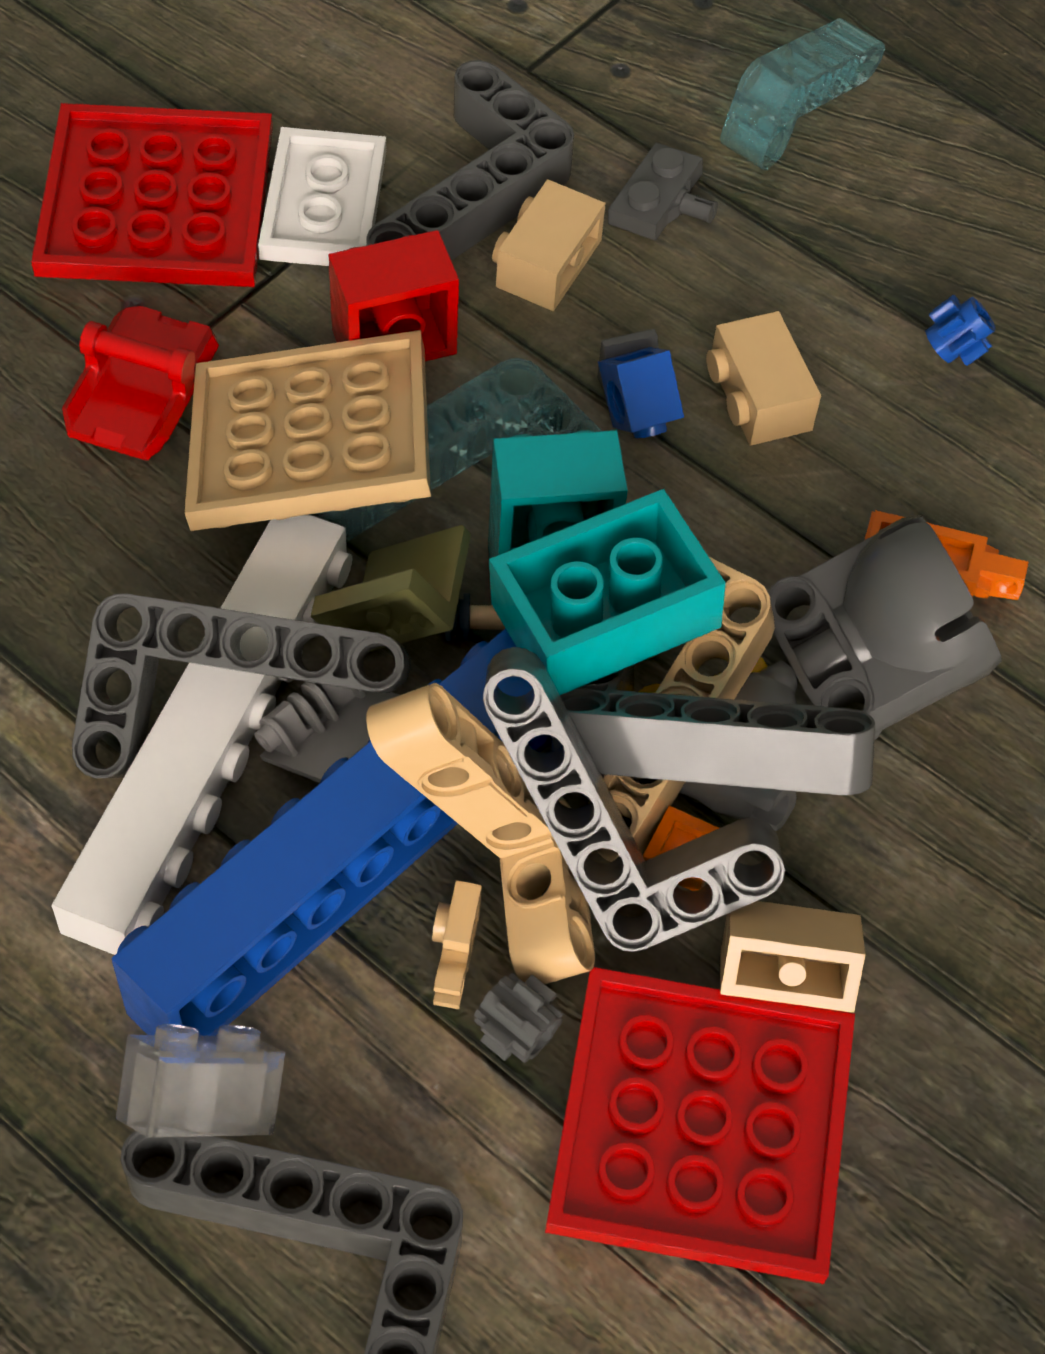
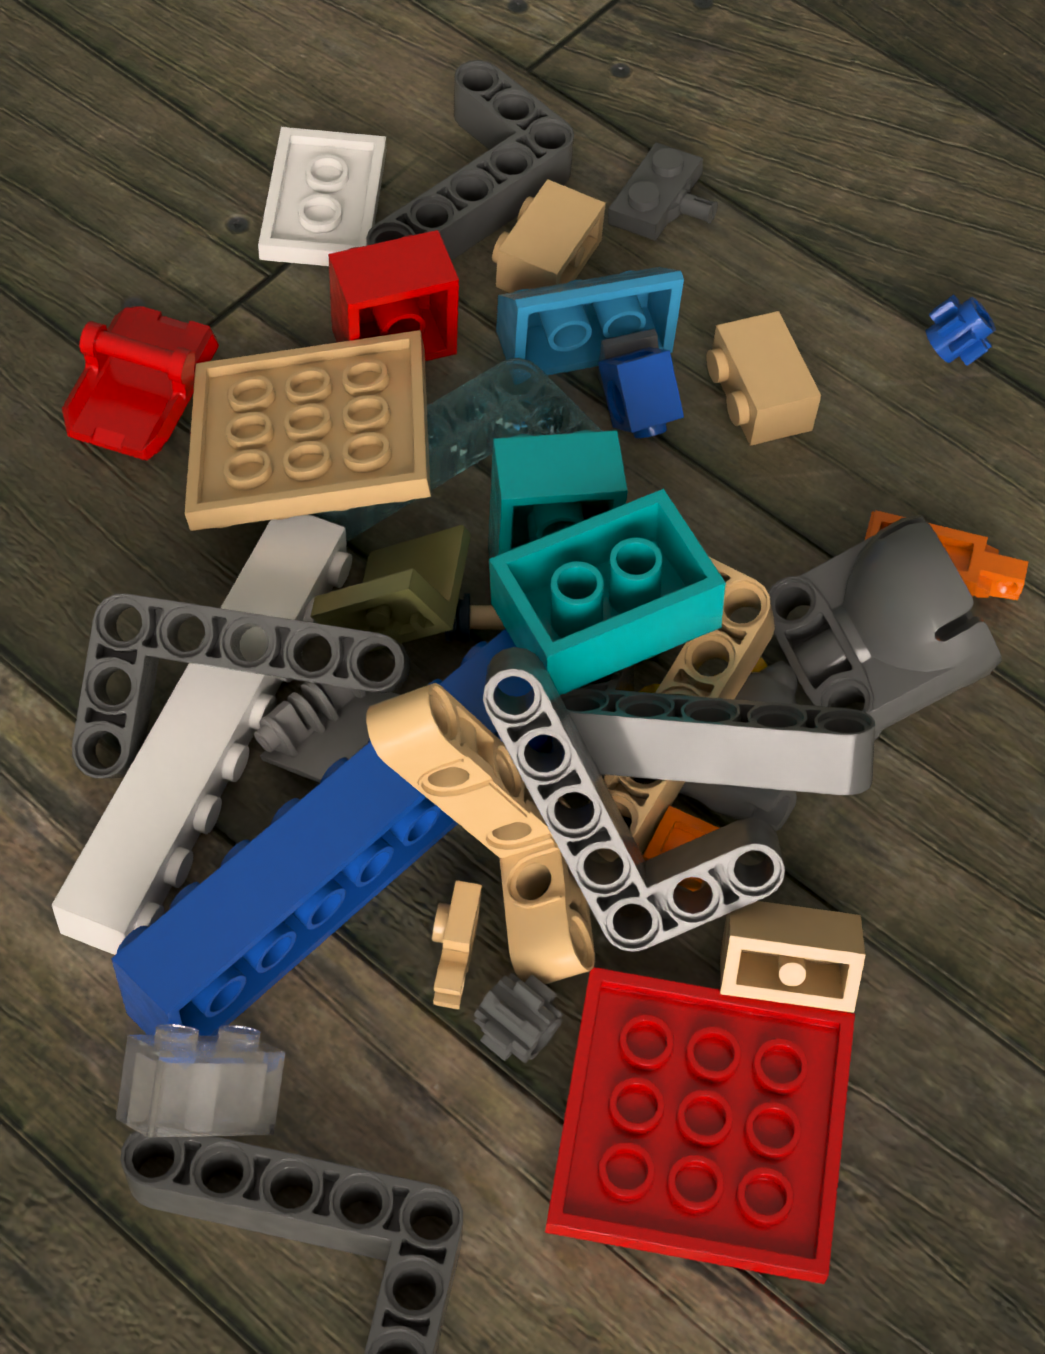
(154, 195): red plate -> none
(566, 322): none -> dark azure slope
(793, 83): clear light blue beam -> none

